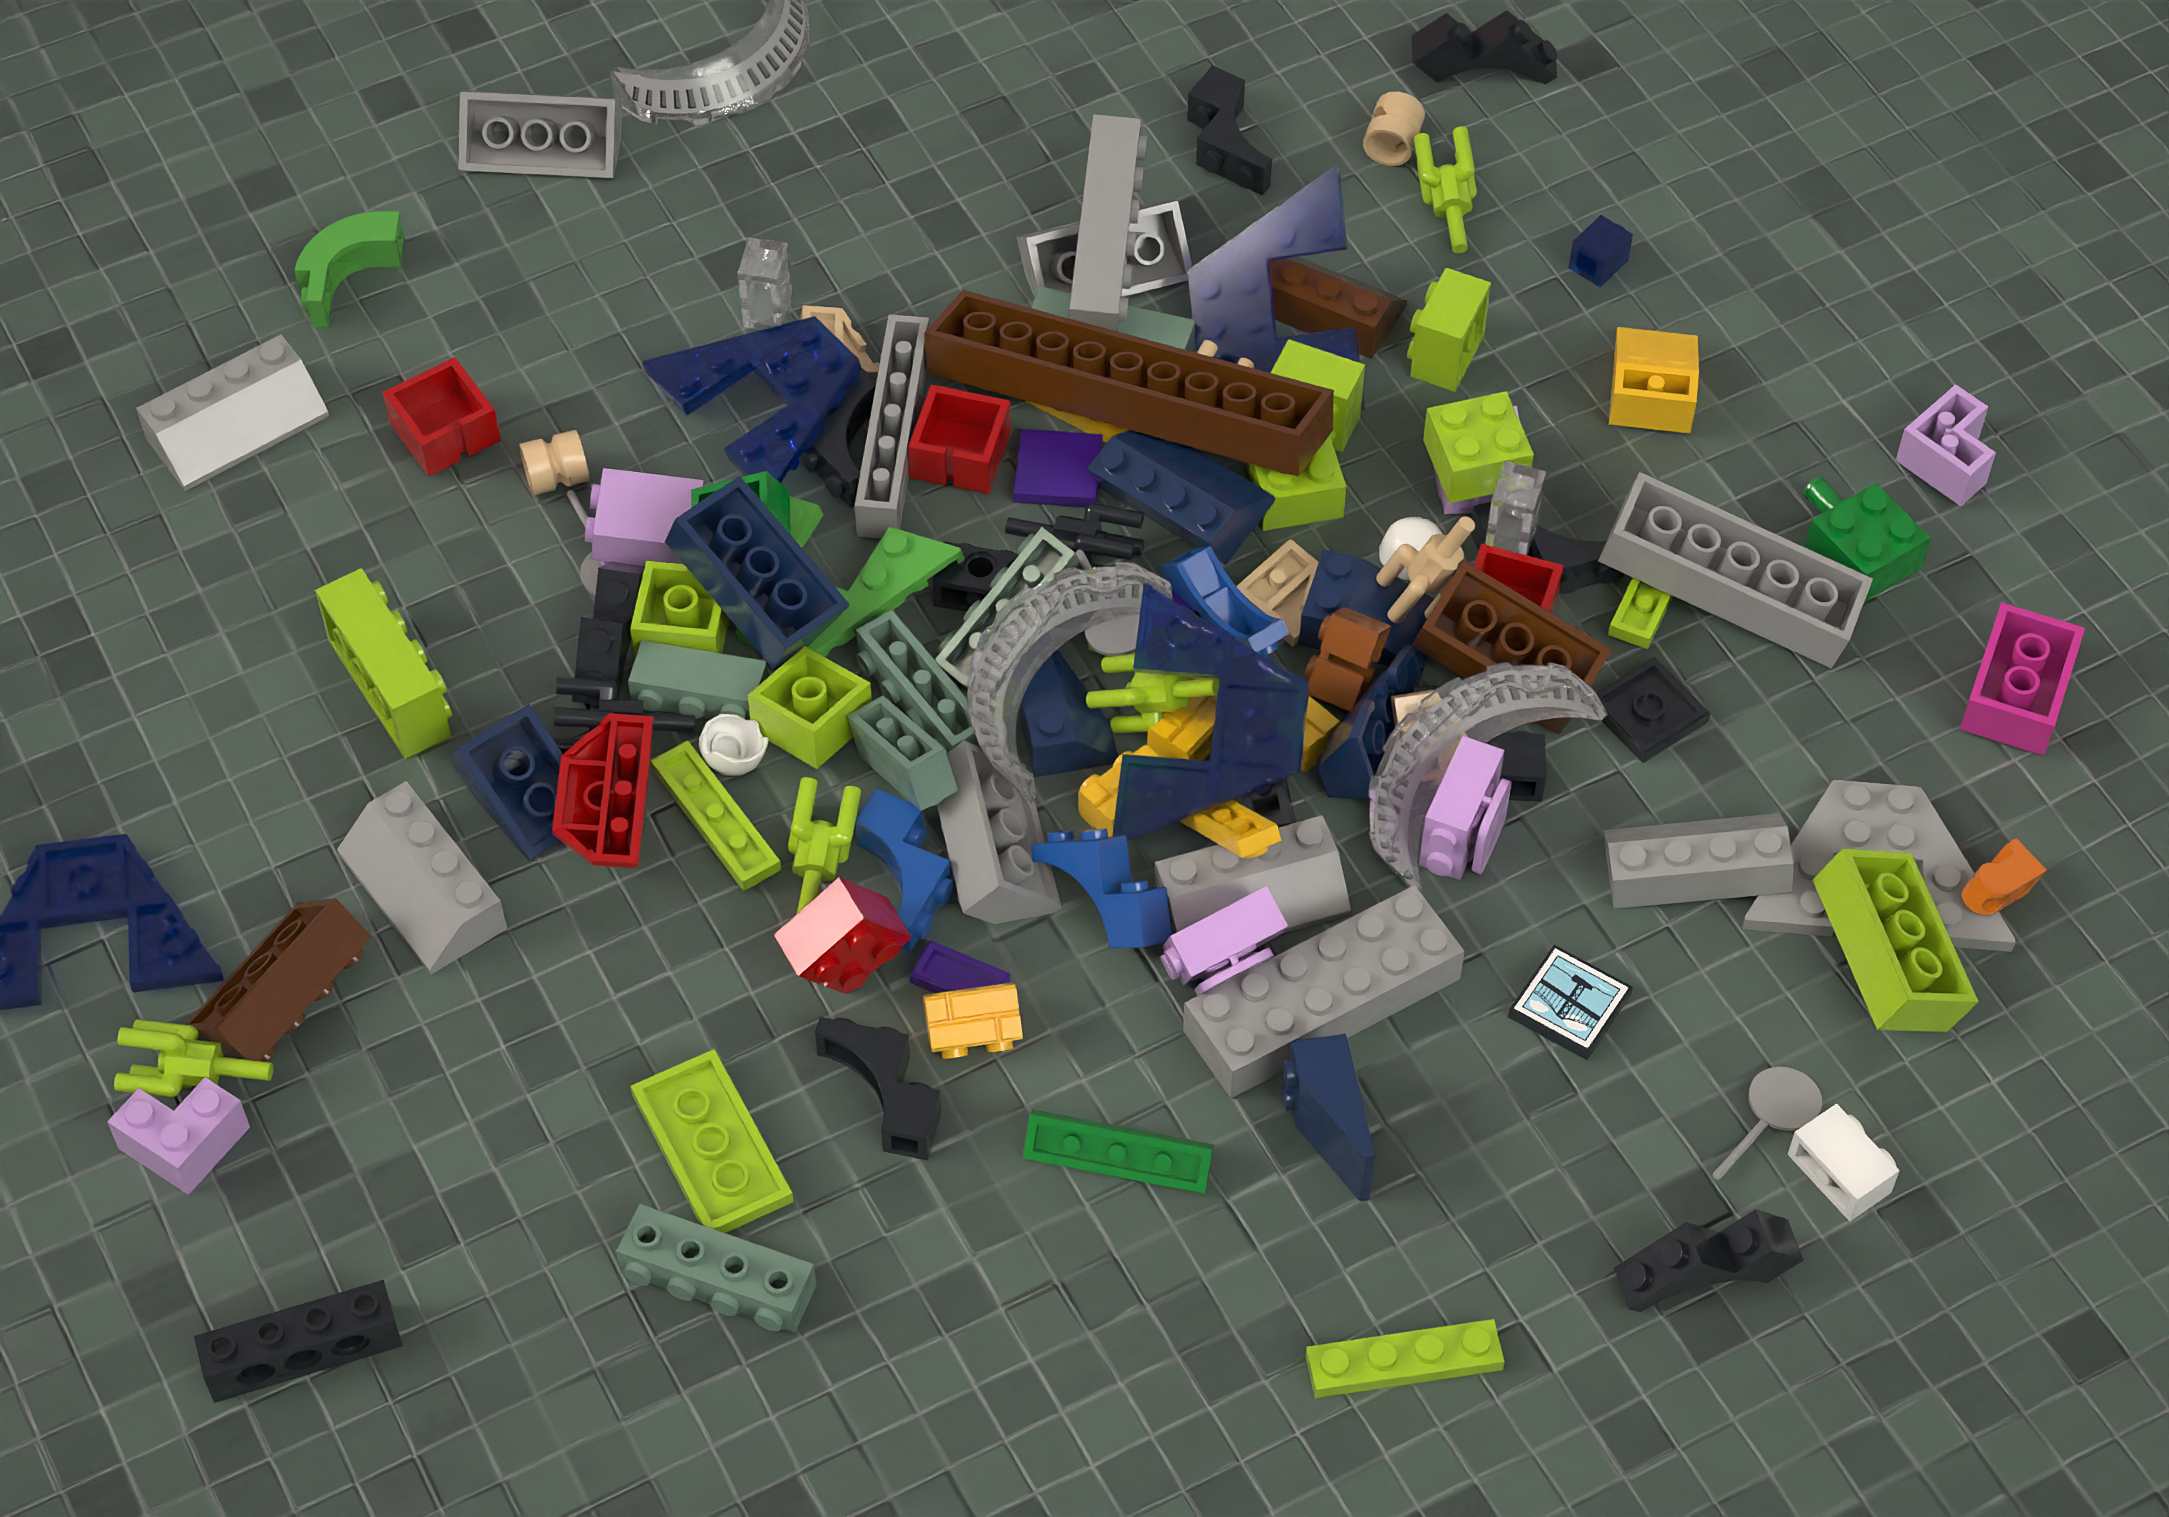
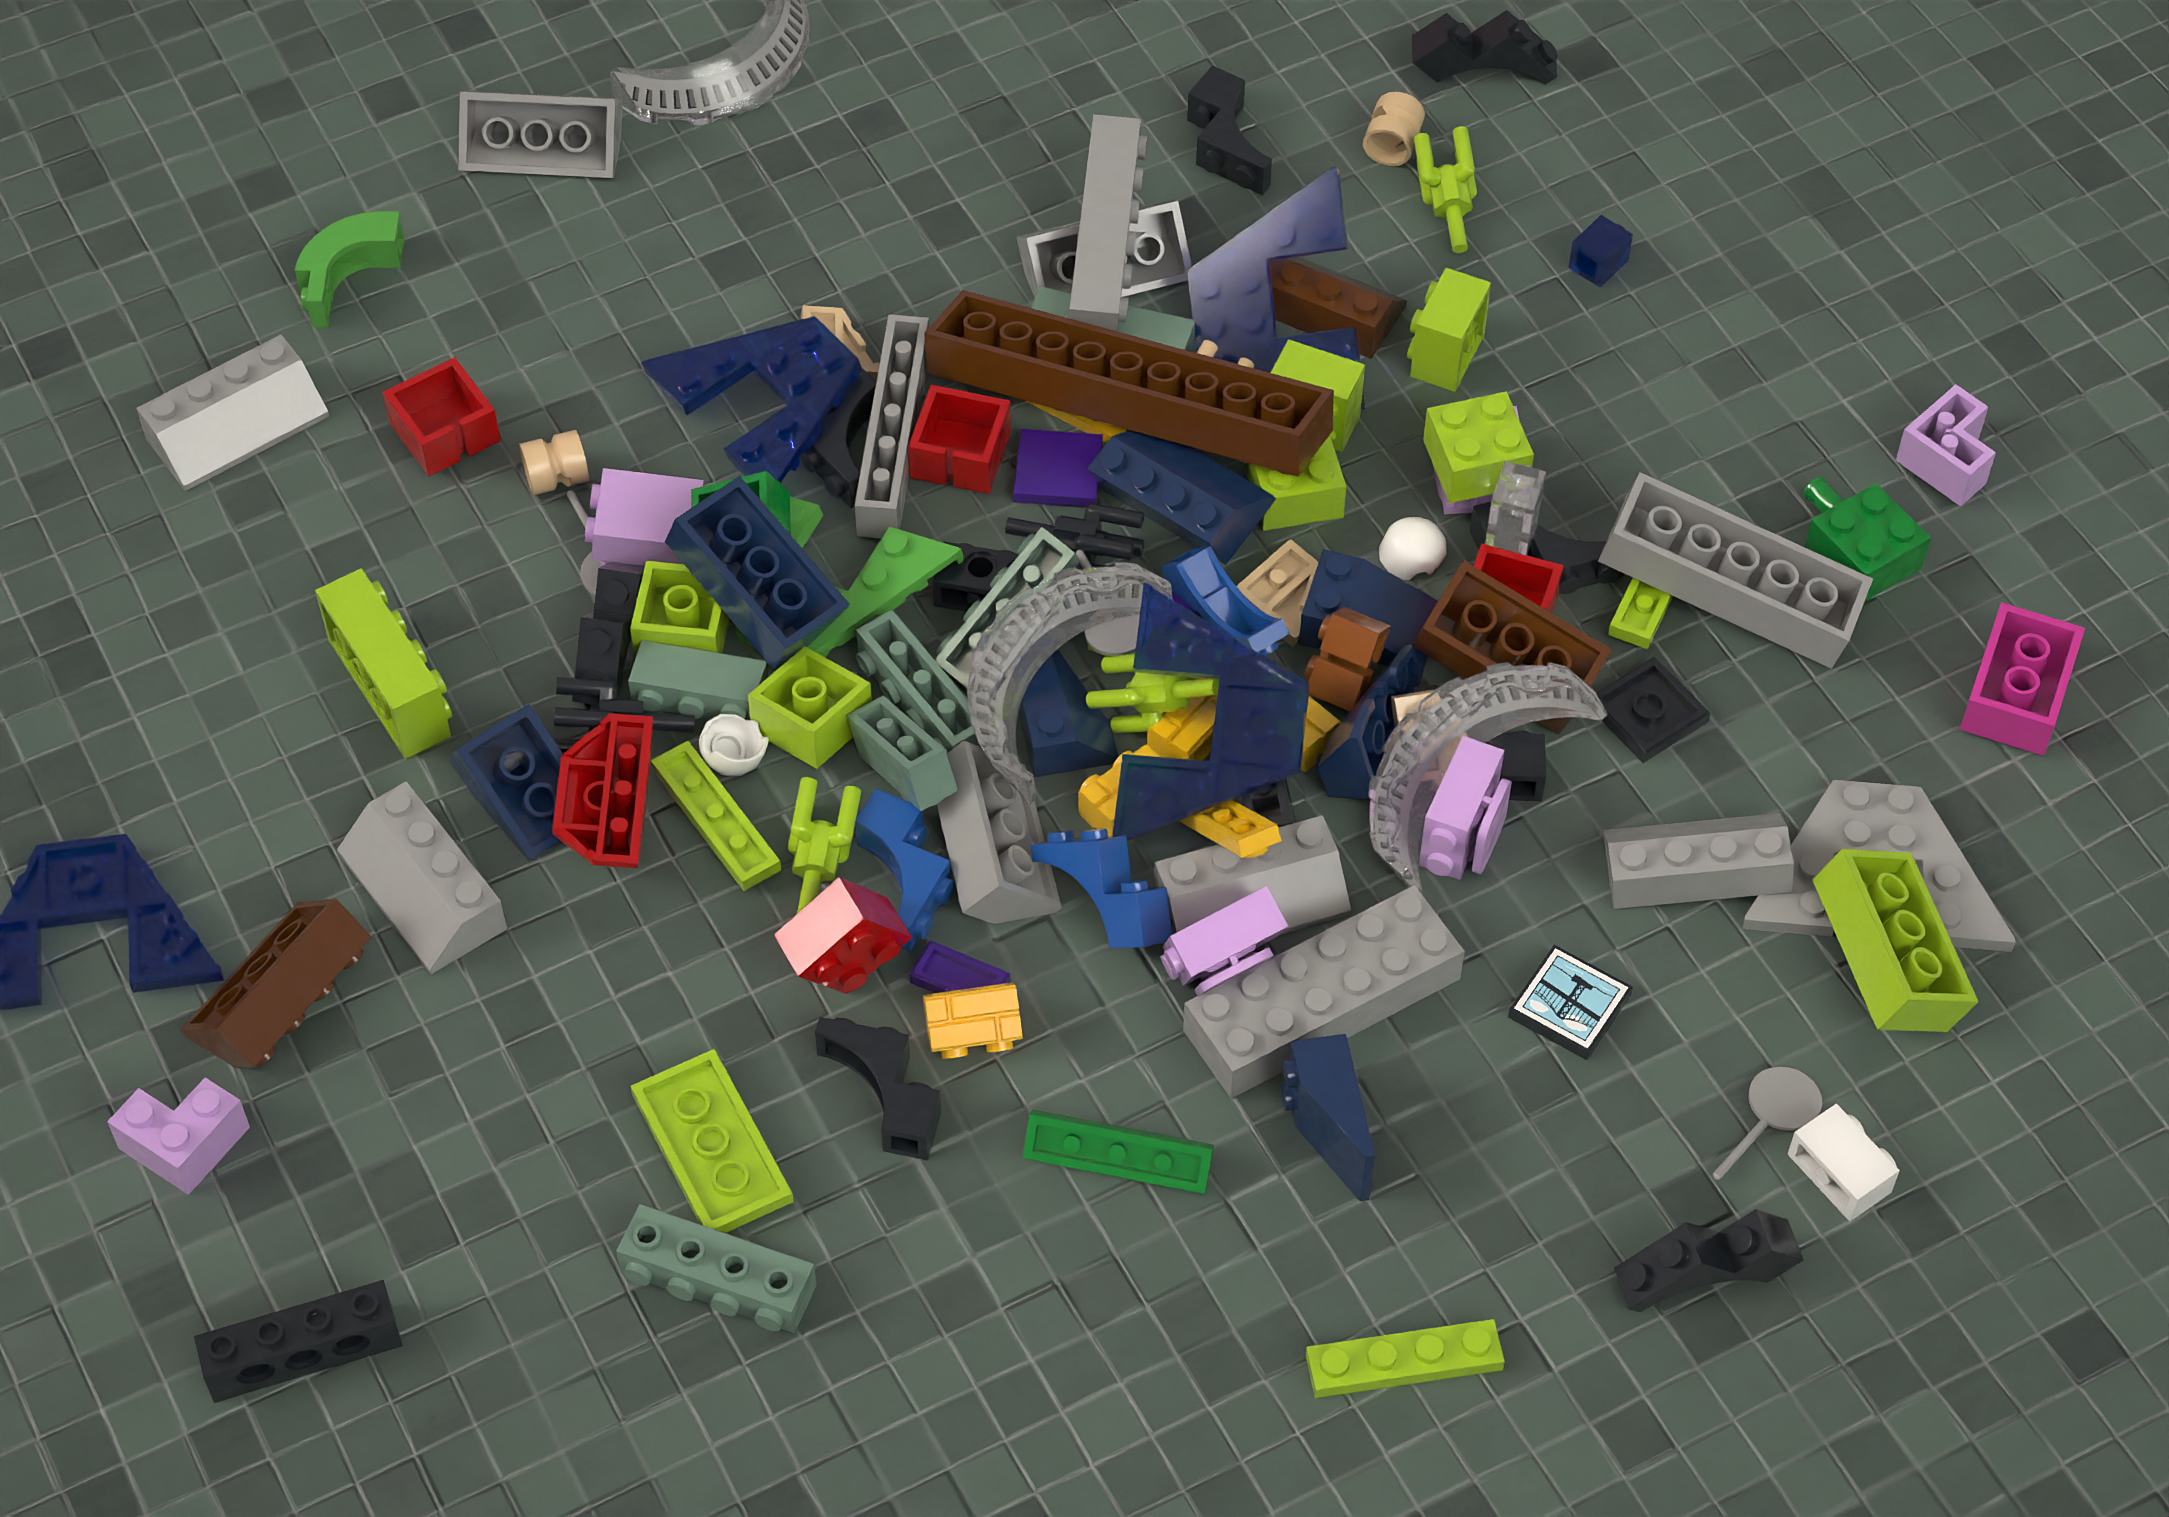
(181, 1060): lime plant -> none
(765, 283): clear piece -> none
(1427, 569): tan plant -> none
(1654, 380): yellow slope -> none
(2003, 880): orange leg -> none

